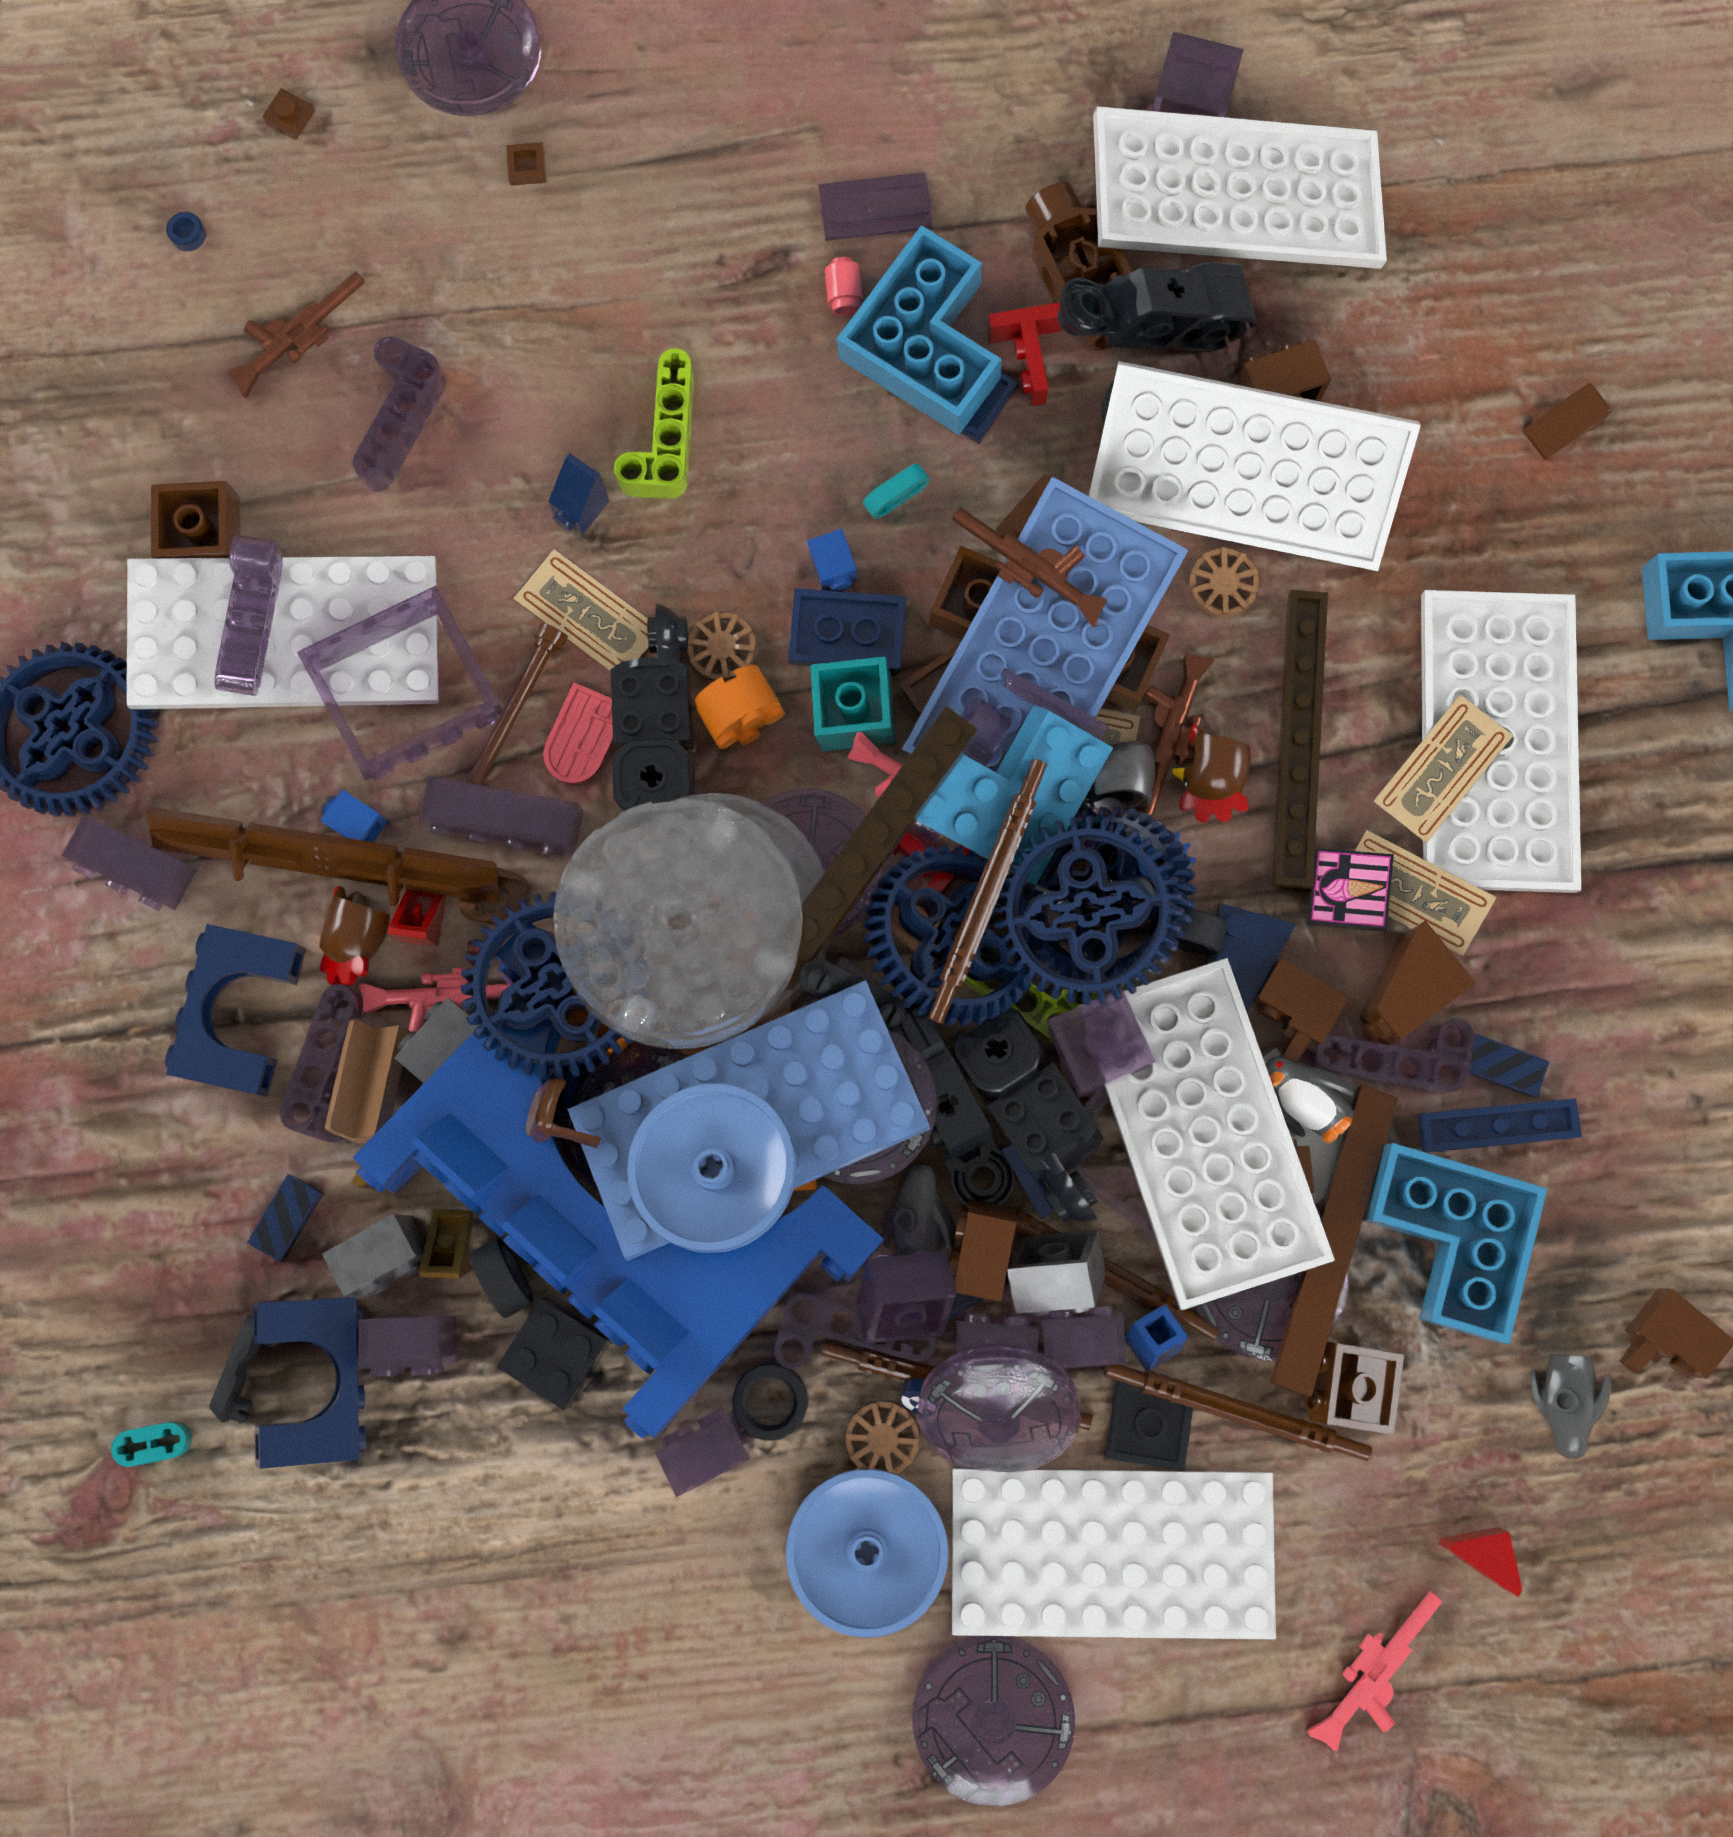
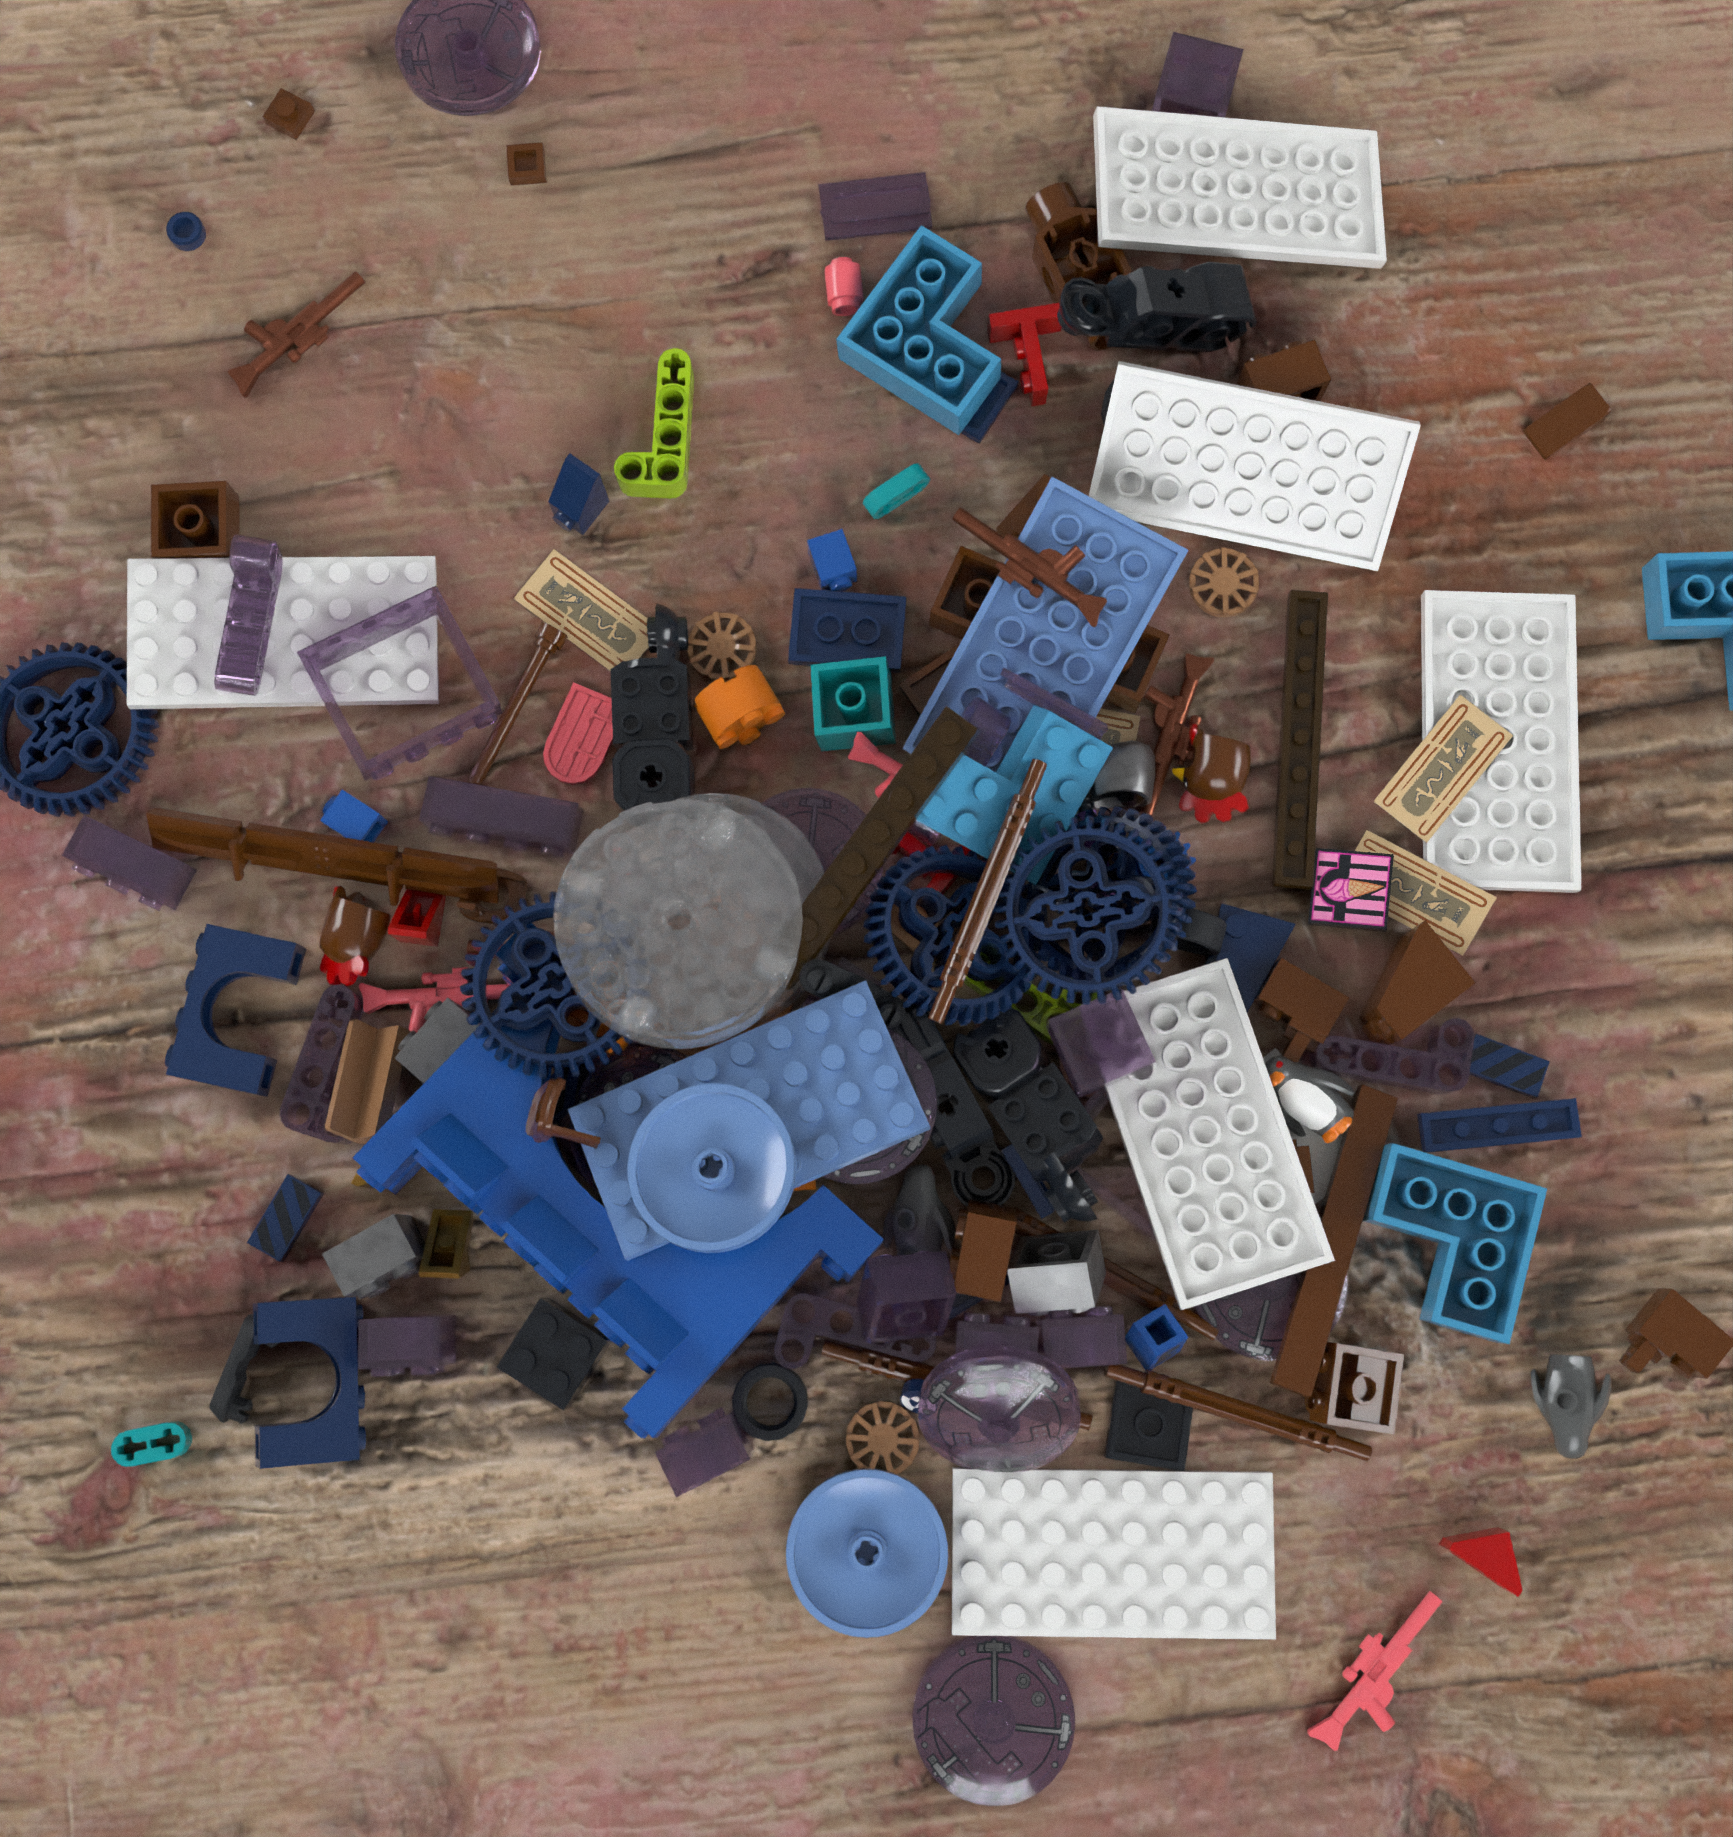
(381, 468): clear purple beam -> none
(501, 1278): black tyre -> none

